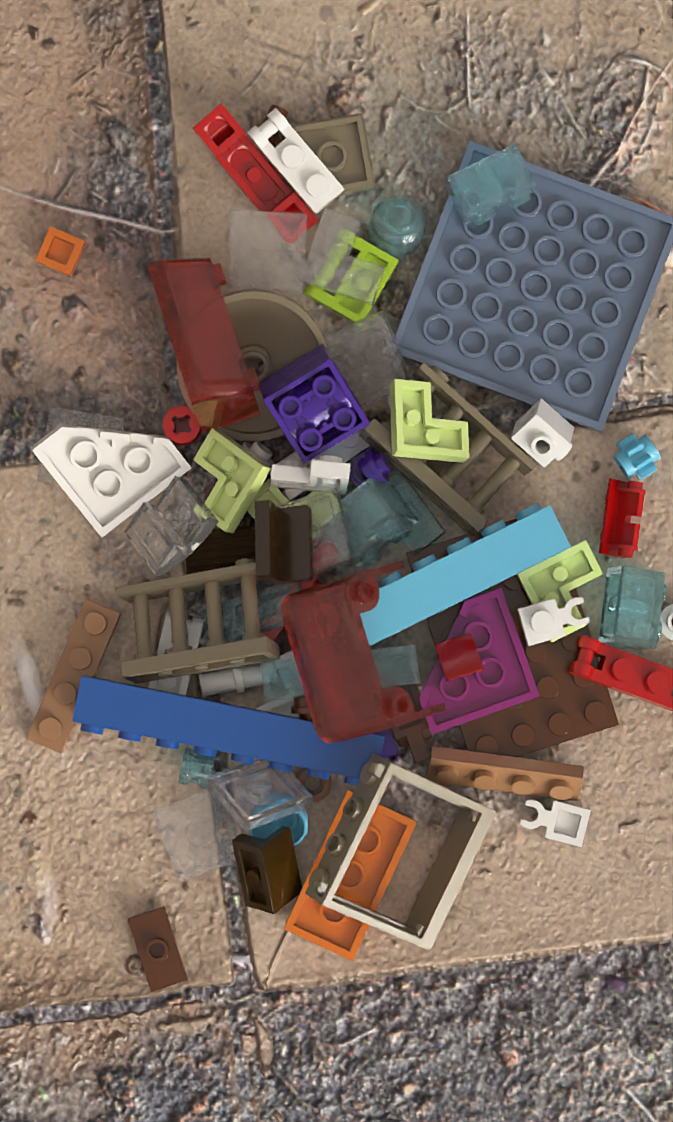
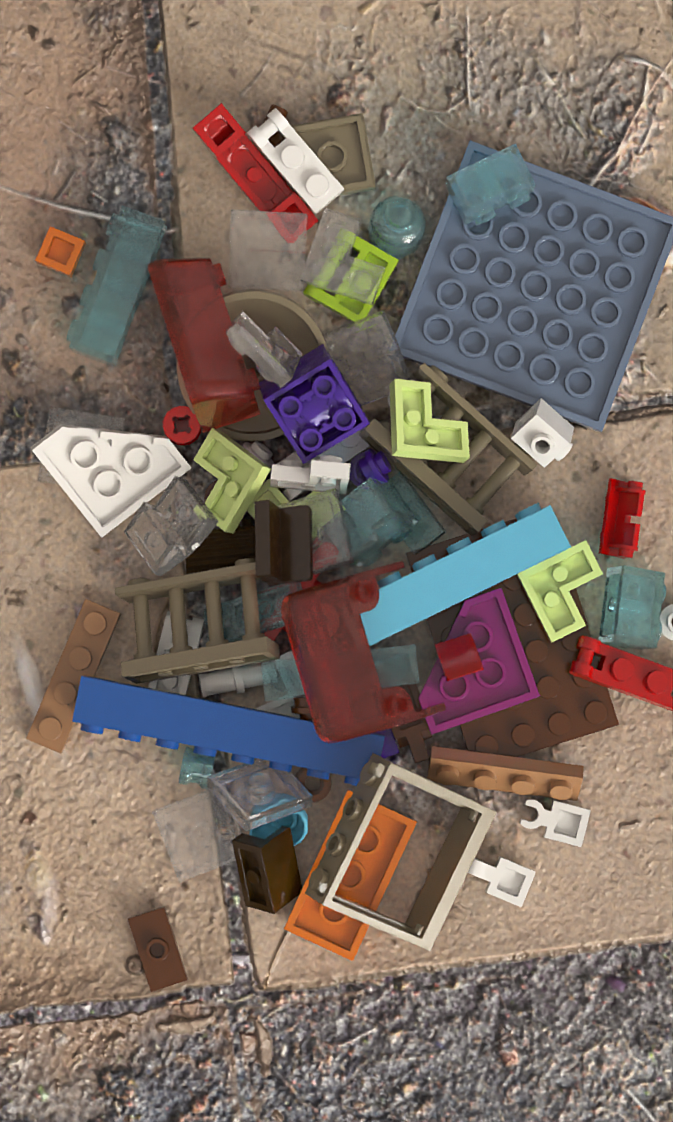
(117, 285): none -> clear light blue brick
(272, 353): none -> clear plate
(506, 879): none -> white plate
(545, 621): white plate -> none
(636, 456): medium azure gear -> none

